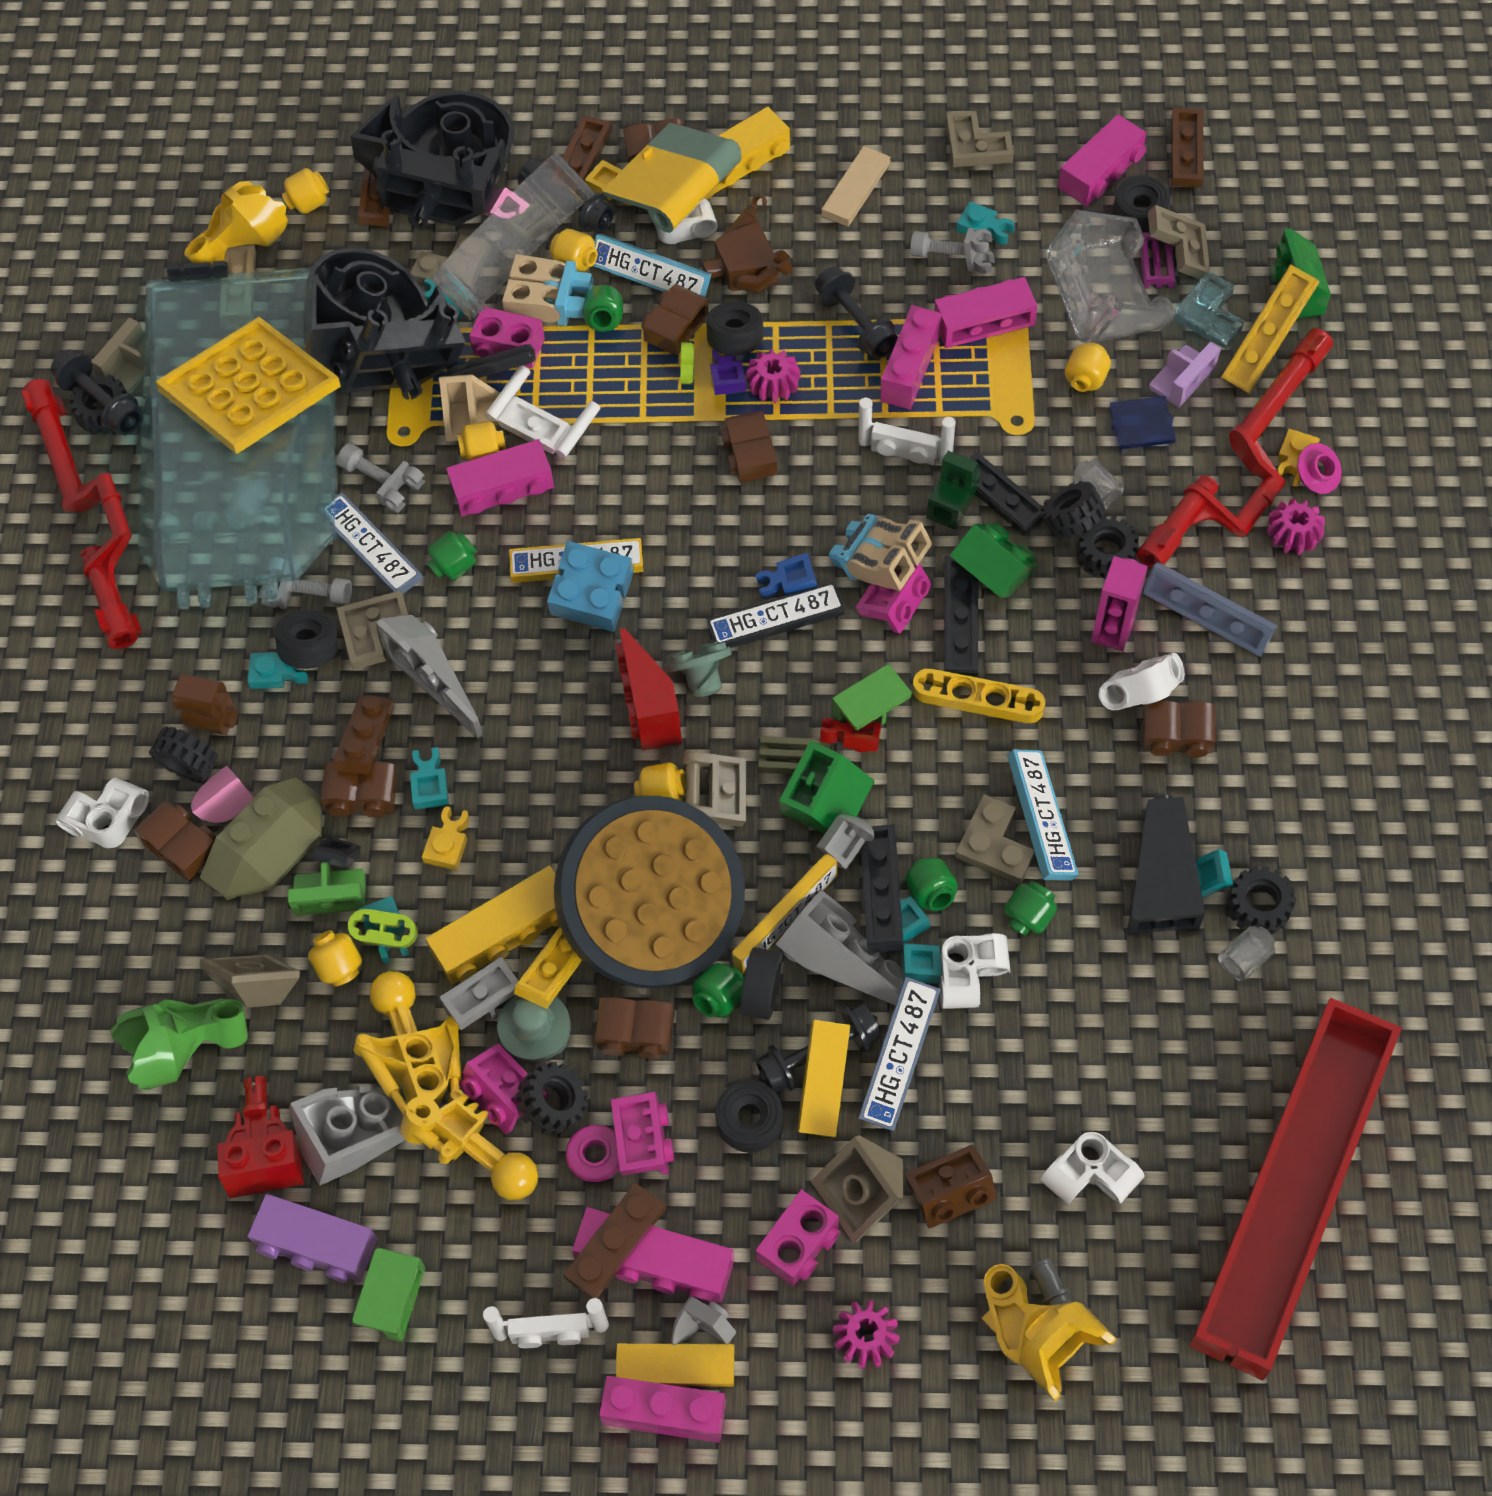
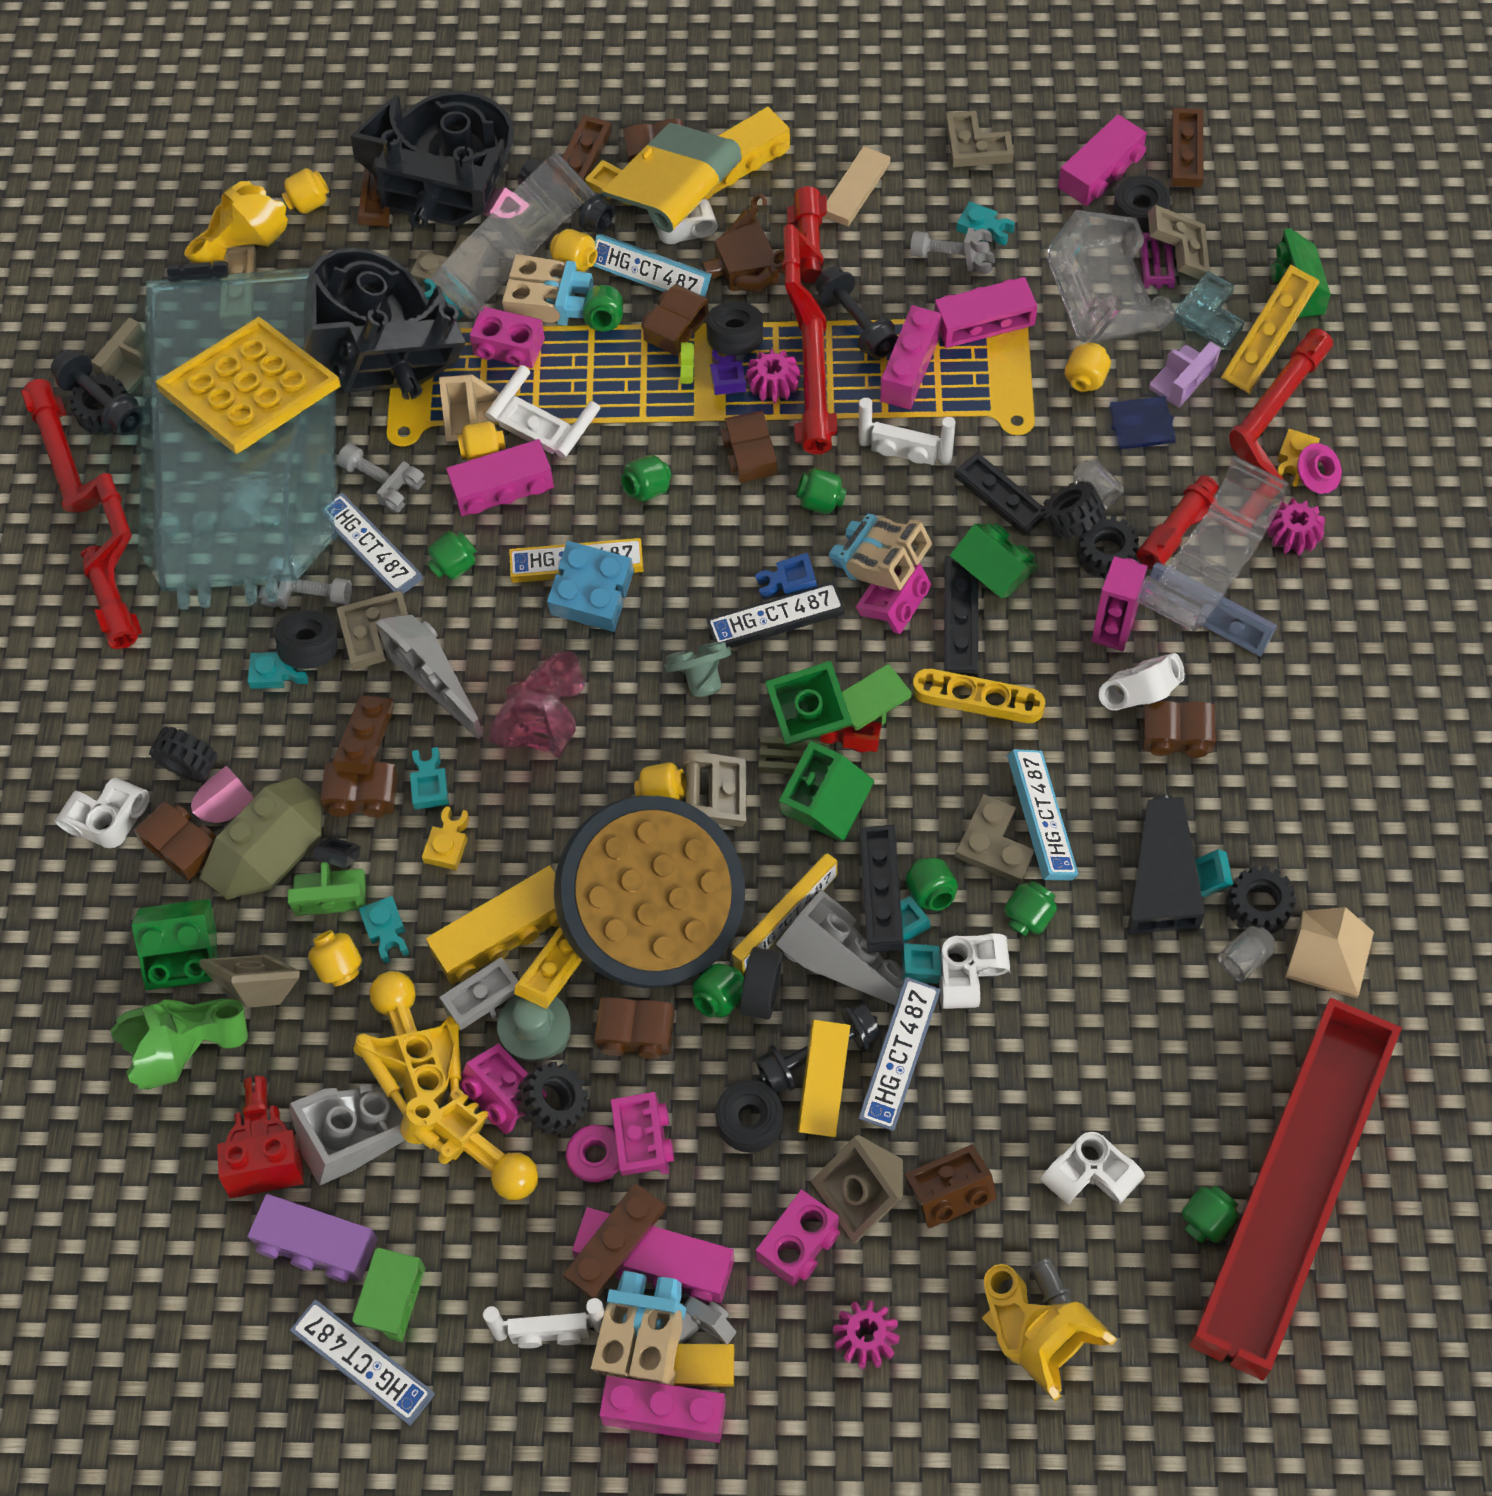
(173, 941): none -> green slope
(204, 704): reddish brown brick -> none
(362, 1362): none -> tile
(384, 920): lime beam -> none
(495, 362): black axle -> none
(537, 707): none -> clear pink piece
(640, 1330): none -> tan hips
(646, 478): none -> green head
(648, 696): red slope -> none
(804, 264): none -> red piece
(808, 703): none -> green slope
(820, 491): none -> green head
(845, 838): light grey plate -> none
(954, 490): dark green brick -> none
(1210, 1214): none -> green head
(1217, 546): none -> clear windscreen
(1330, 950): none -> tan slope

